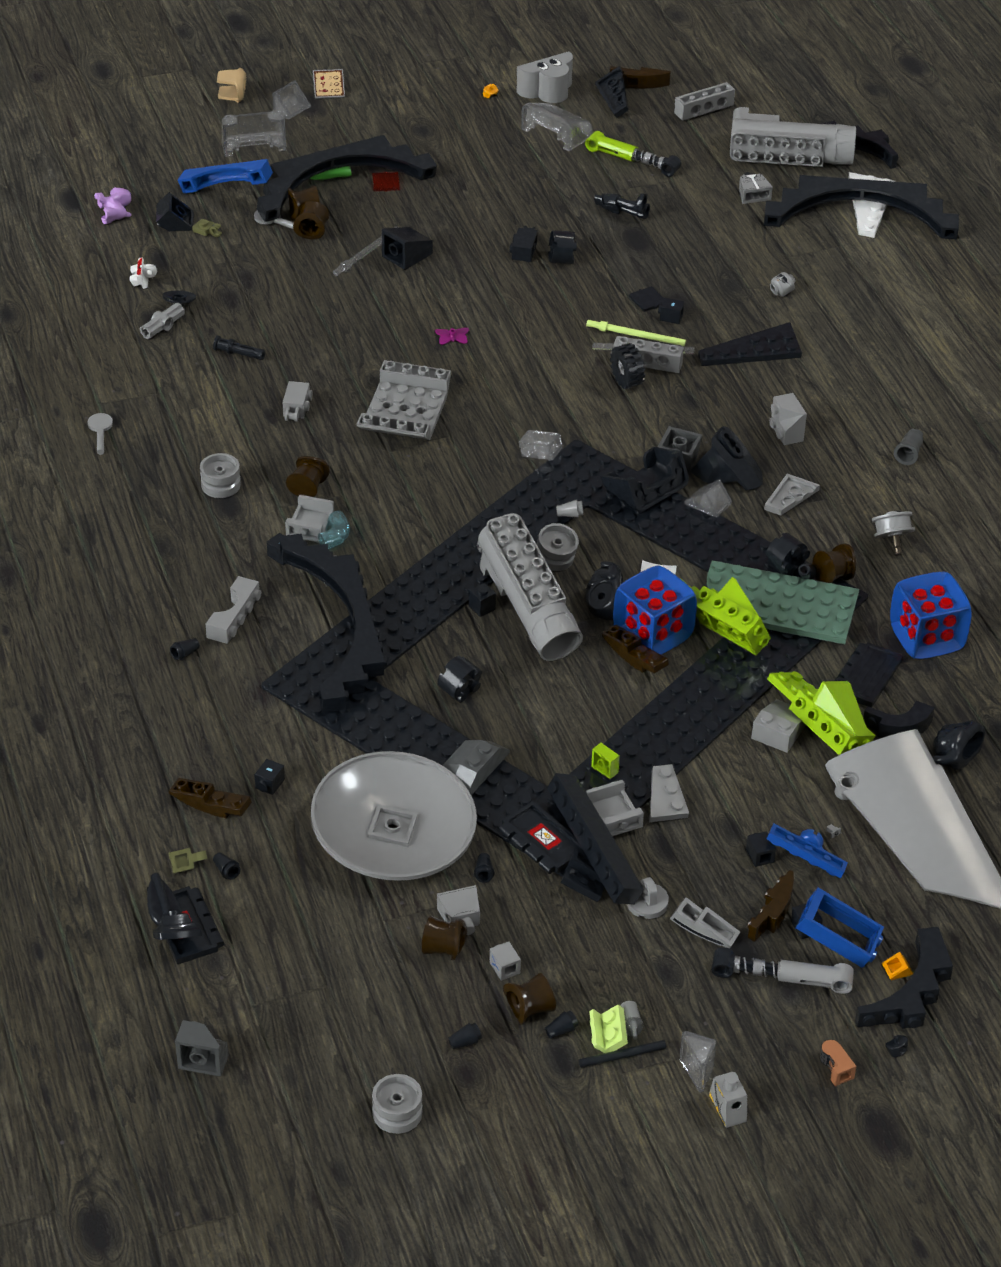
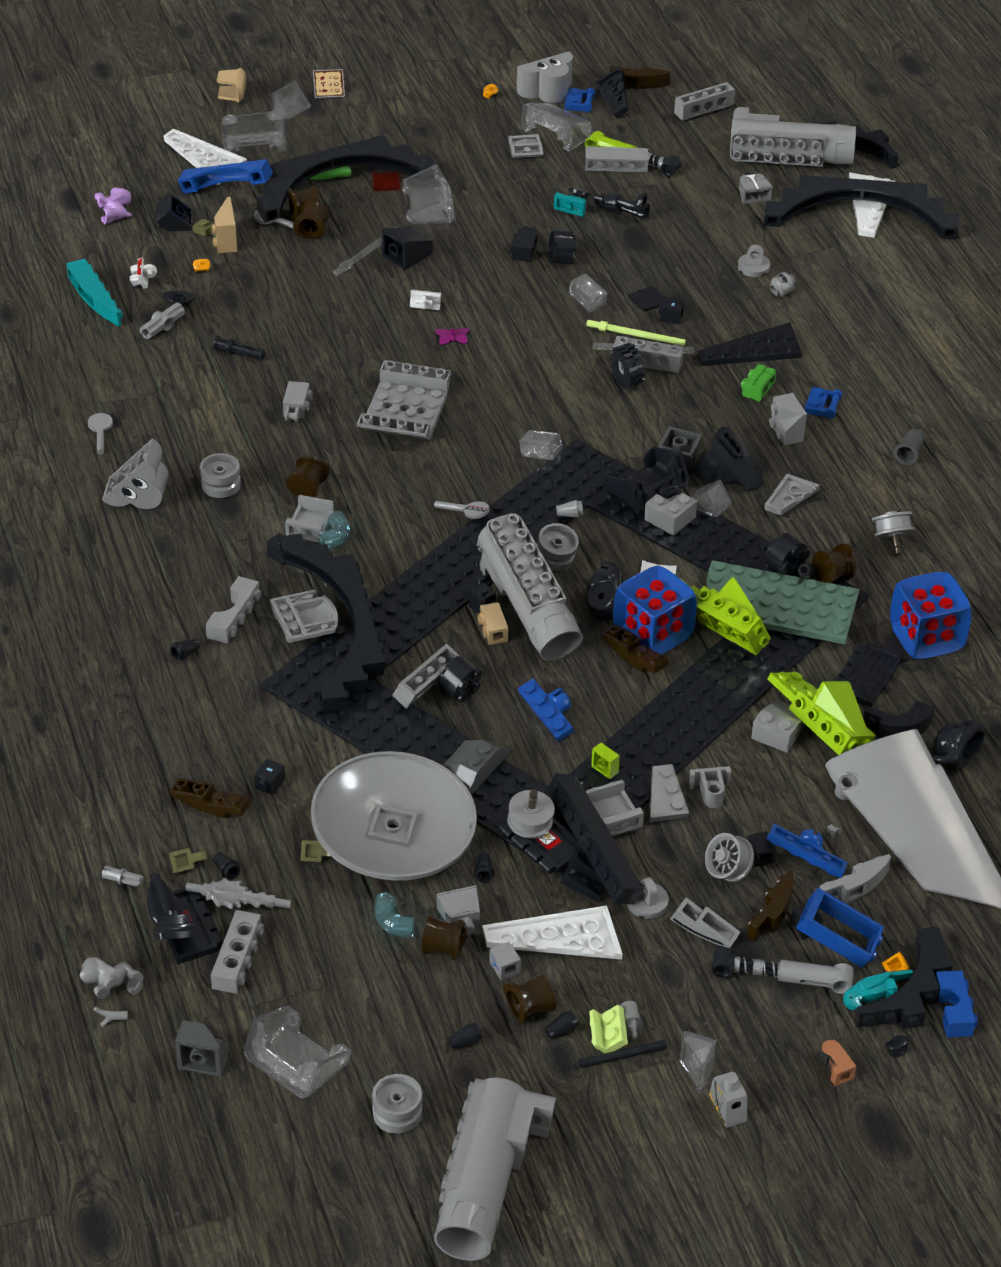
(93, 291): none -> teal slope
(108, 977): none -> light grey animal
(111, 1015): none -> light grey bar
(122, 876): none -> light grey axle
(139, 479): none -> light grey brick
(200, 152): none -> white wing
(201, 265): none -> light orange piece
(225, 229): none -> tan slope
(232, 894): none -> light grey piece
(237, 952): none -> light grey brick
(289, 1055): none -> clear windscreen
(305, 615): none -> light grey slope
(312, 851): none -> olive plate
(391, 921): none -> clear light blue cylinder
(424, 677): none -> light grey brick
(425, 299): none -> white hips
(429, 197): none -> clear windscreen
(473, 510): none -> light grey piece
(484, 1152): none -> light grey piece
(493, 623): none -> tan brick
(525, 146): none -> light grey slope
(530, 814): none -> light grey wheel
(548, 708): none -> blue plate
(570, 933): none -> white wing
(571, 204): none -> teal piece
(575, 97): none -> blue plate
(587, 292): none -> clear brick
(616, 159): none -> light grey panel
(671, 513): none -> light grey slope
(711, 784): none -> light grey pin
(729, 857): none -> light grey wheel
(754, 264): none -> light grey tile
(758, 382): none -> bright green brick
(818, 399): none -> blue plate
(862, 880): none -> light grey slope
(874, 988): none -> teal animal
(954, 989): none -> blue arch

